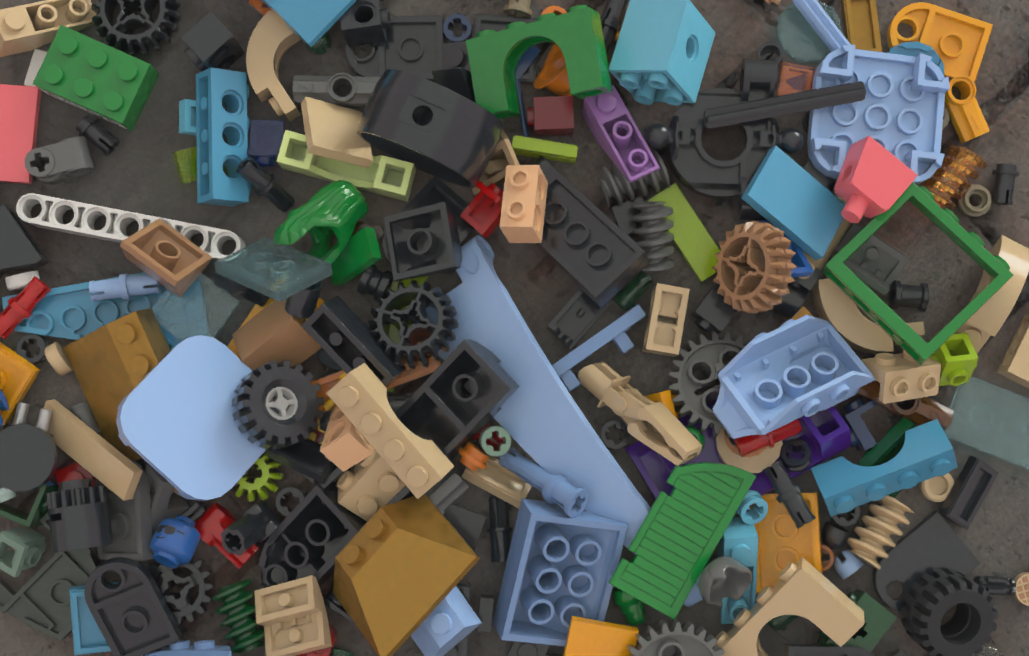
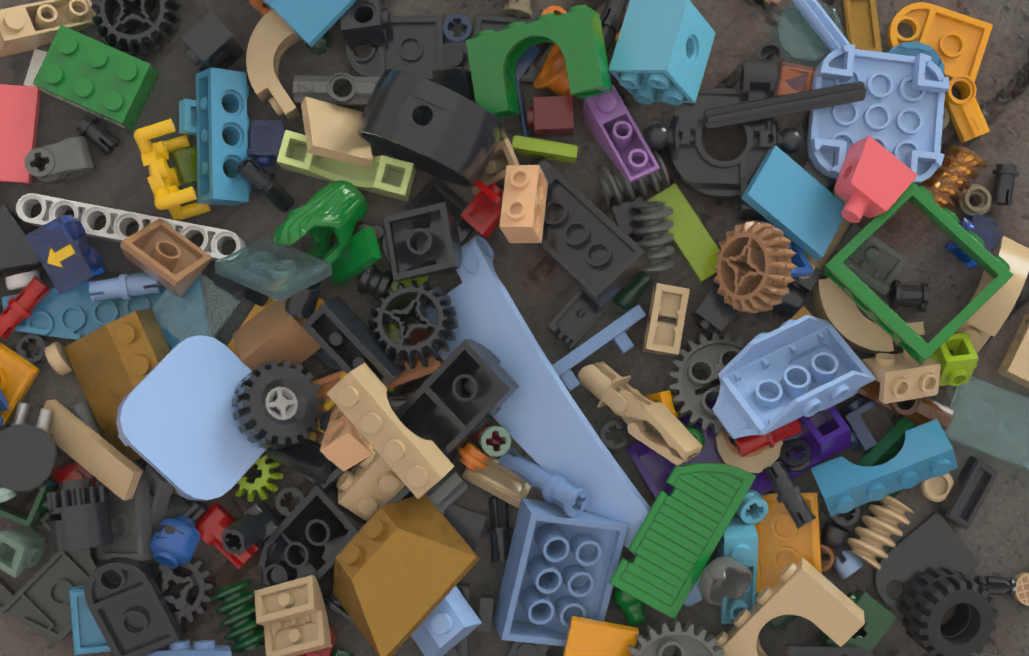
(66, 253): none -> clear blue brick
(165, 180): none -> yellow plate
(985, 228): none -> clear blue brick

